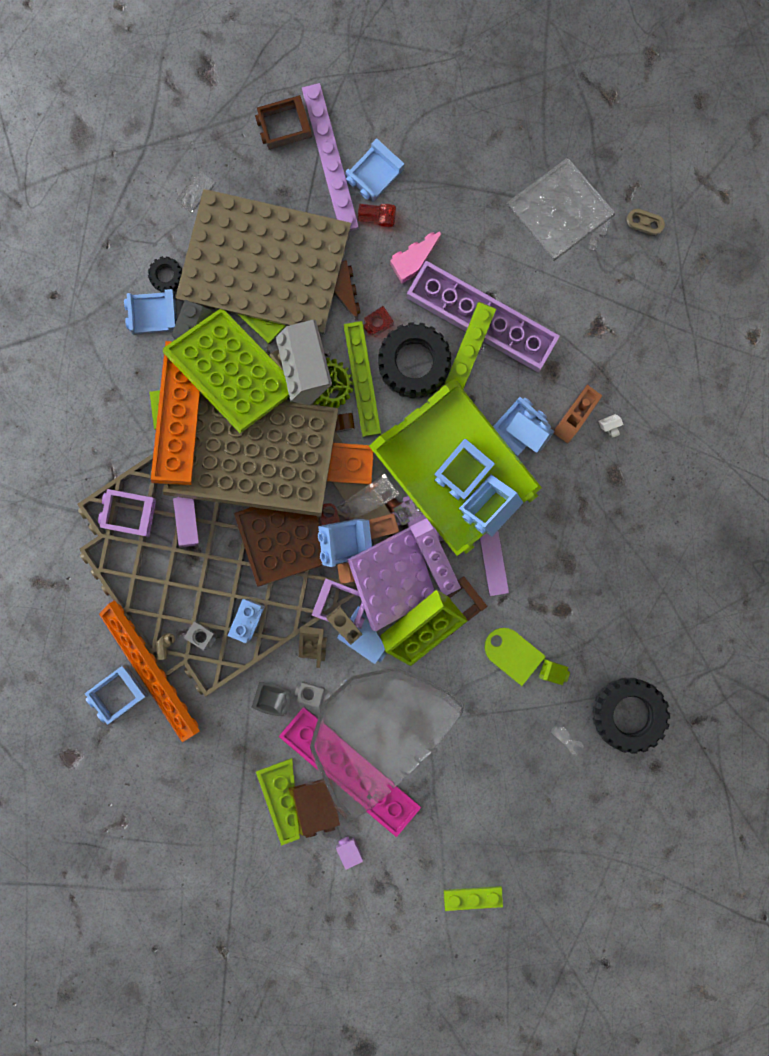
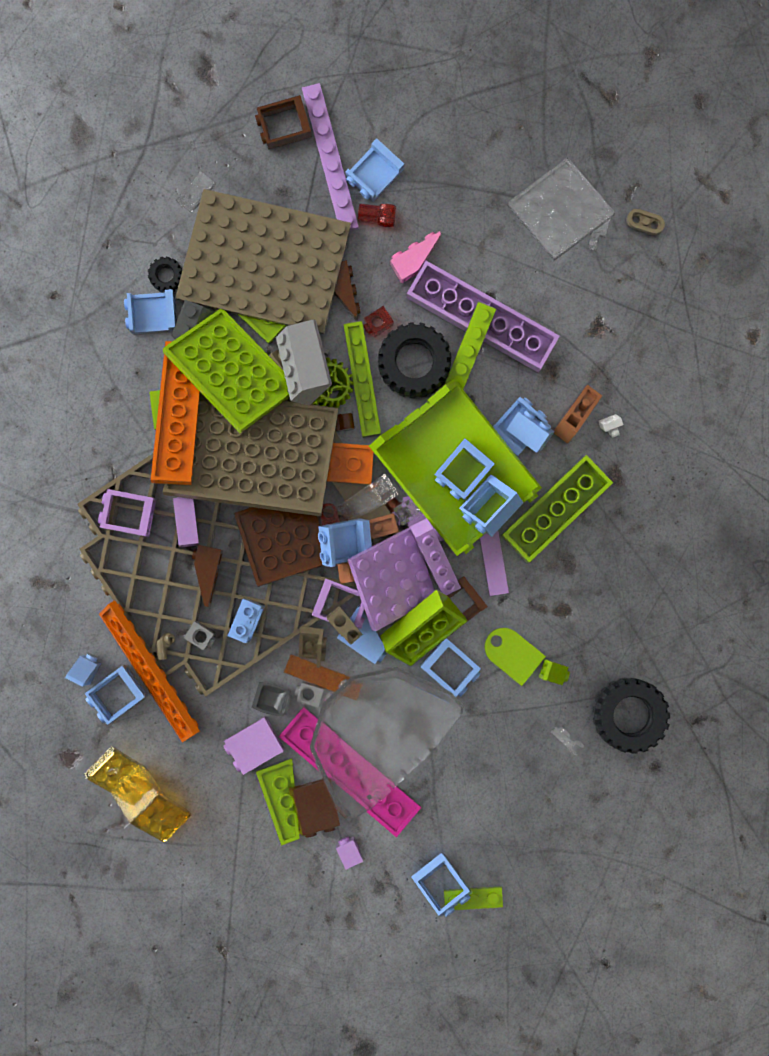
(83, 670): none -> light blue slope
(137, 794): none -> clear yellow bracket
(207, 567): none -> reddish brown slope
(253, 745): none -> lavender panel
(309, 672): none -> clear orange tile
(431, 868): none -> light blue window
(438, 651): none -> light blue window
(556, 509): none -> lime brick

